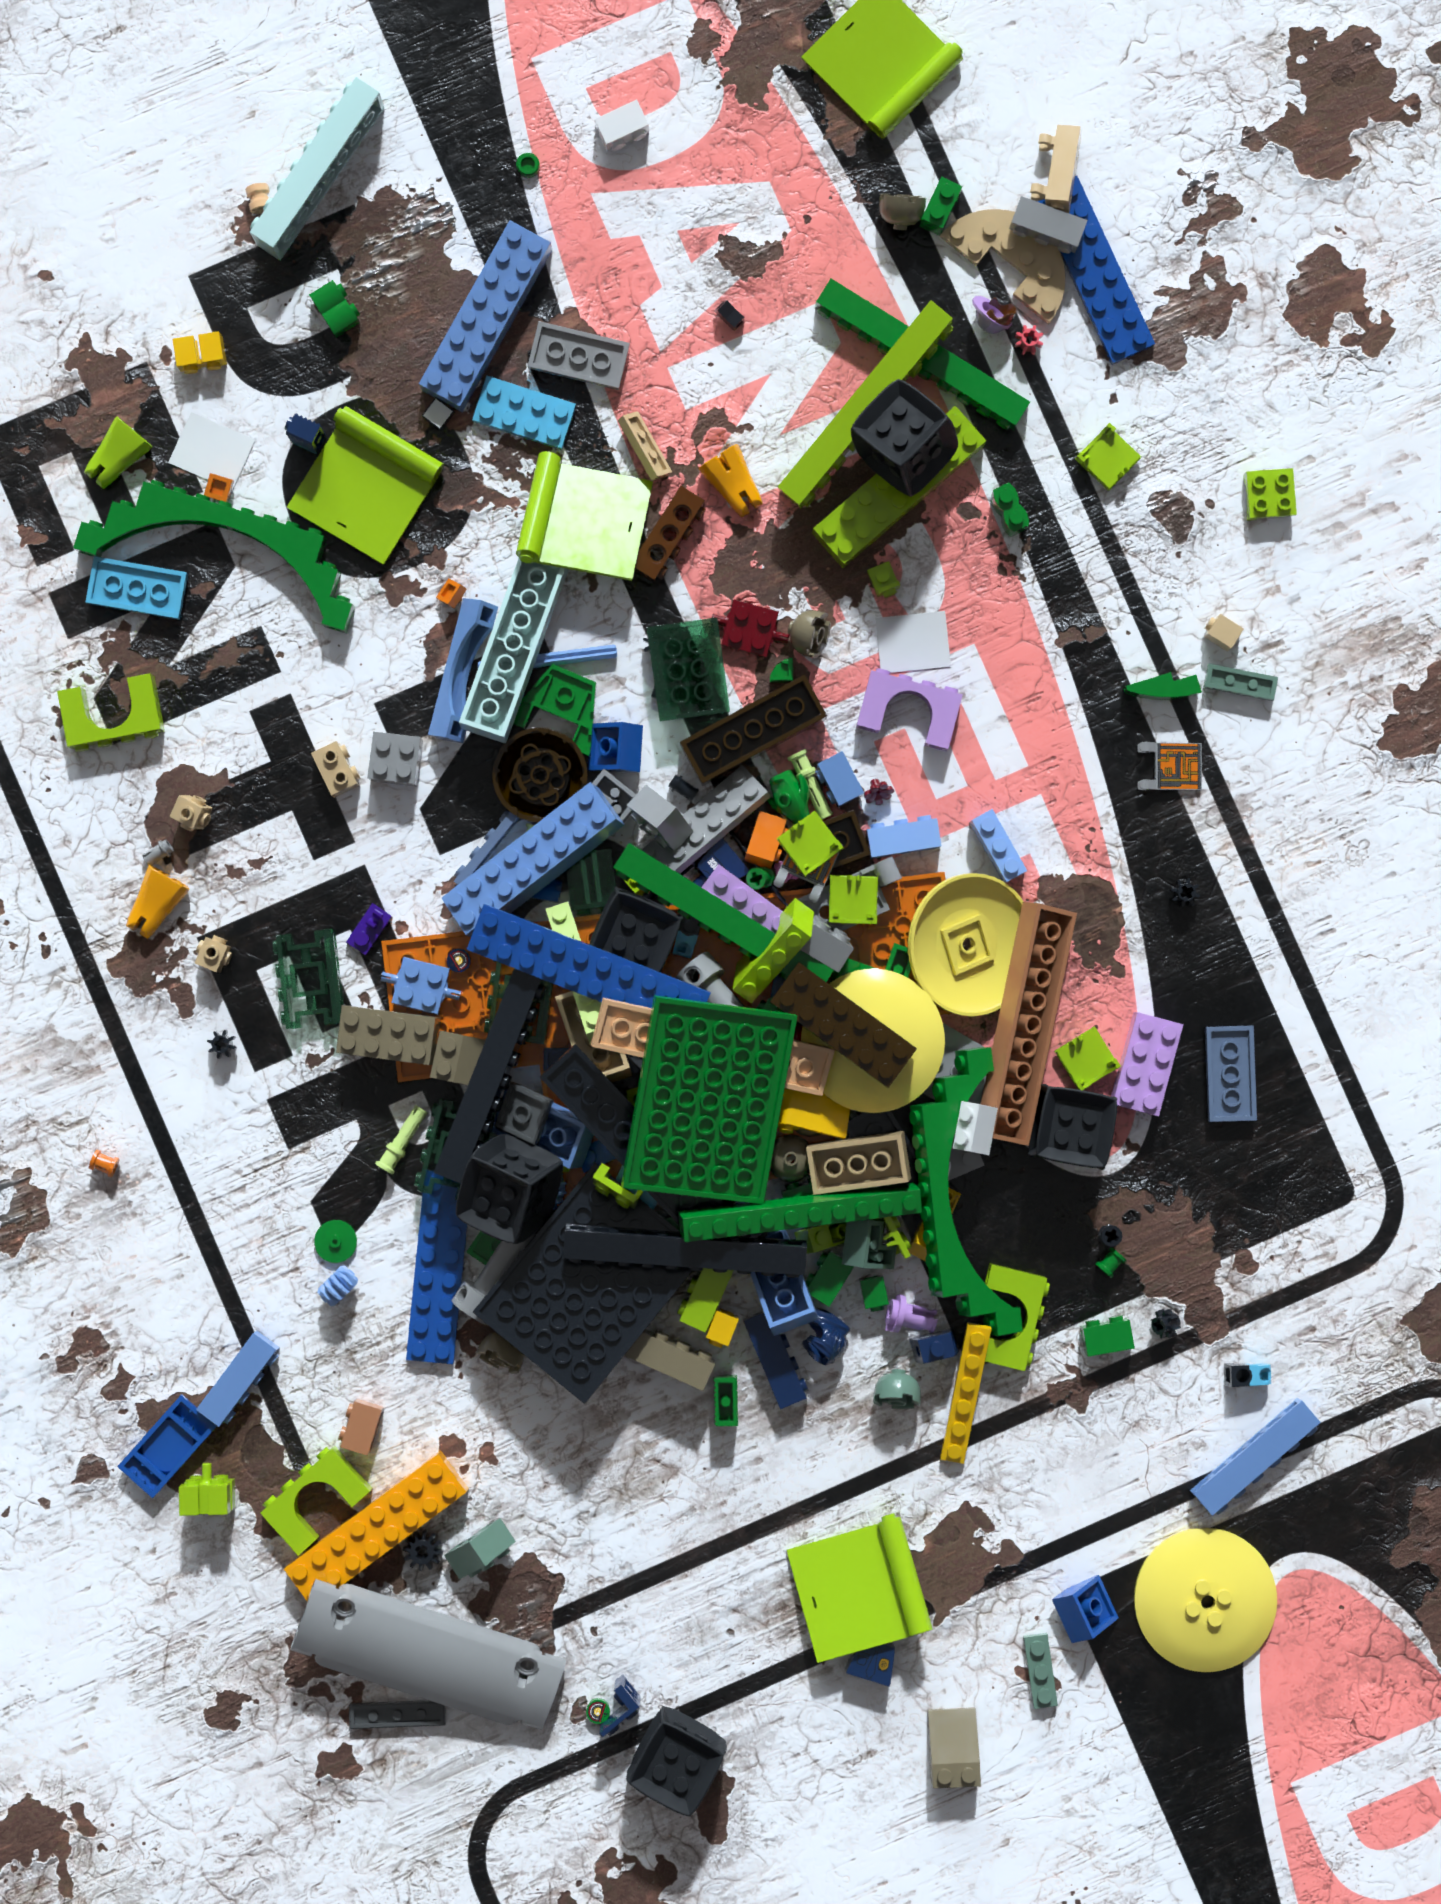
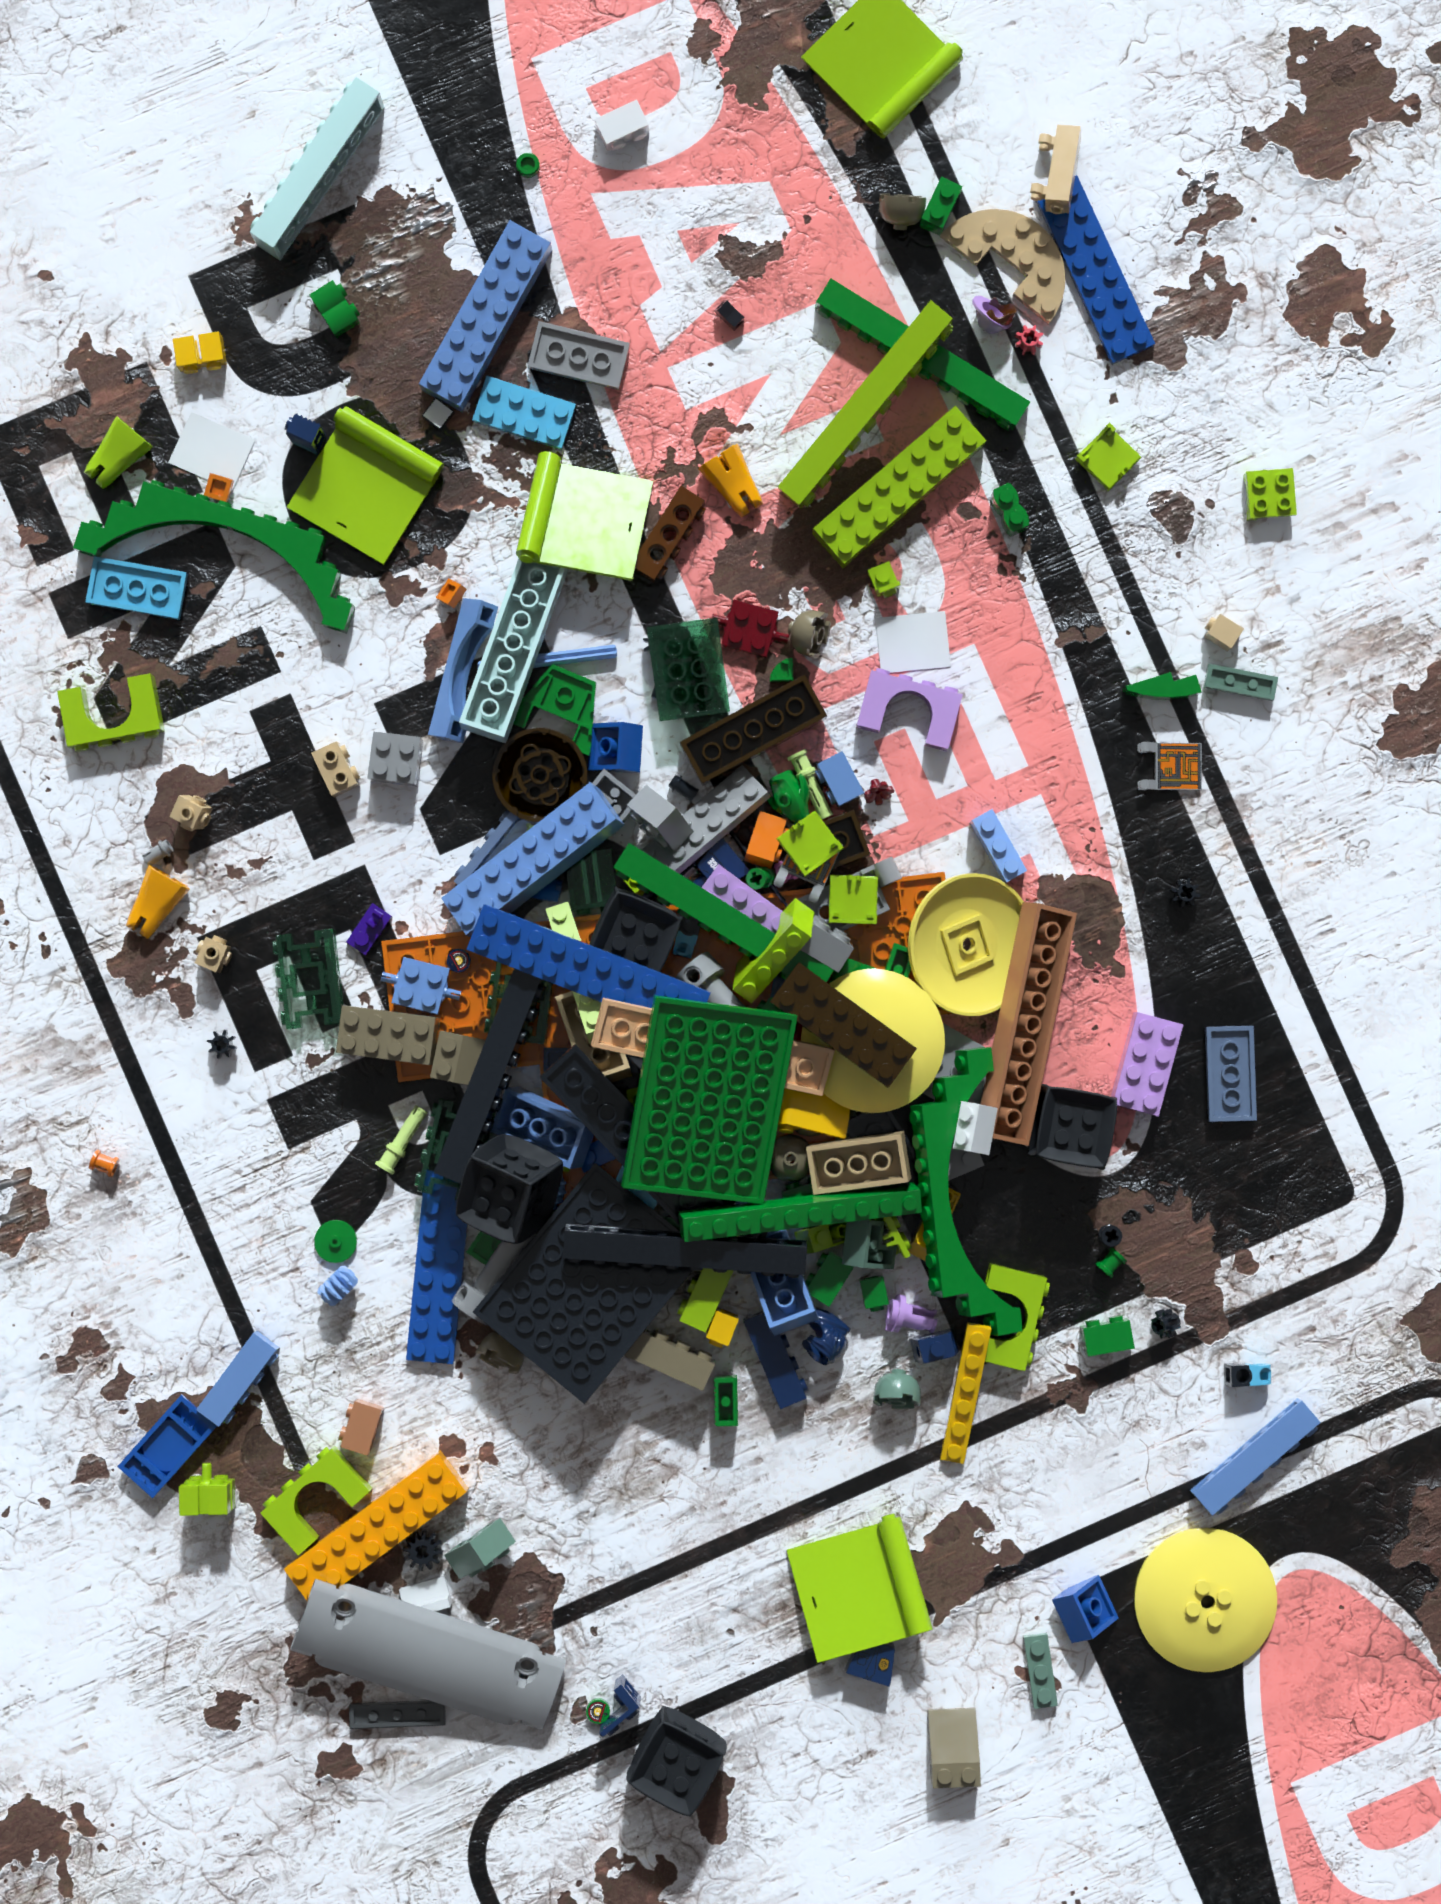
(258, 196): light nougat wheel -> none
(429, 1594): none -> white panel
(523, 1113): dark grey tile -> none
(606, 1186): lime piece -> none
(644, 446): tan plate -> none
(903, 837): light blue brick -> none
(904, 437): black piece -> none
(1047, 225): light grey brick -> none
(1086, 1058): lime piece -> none

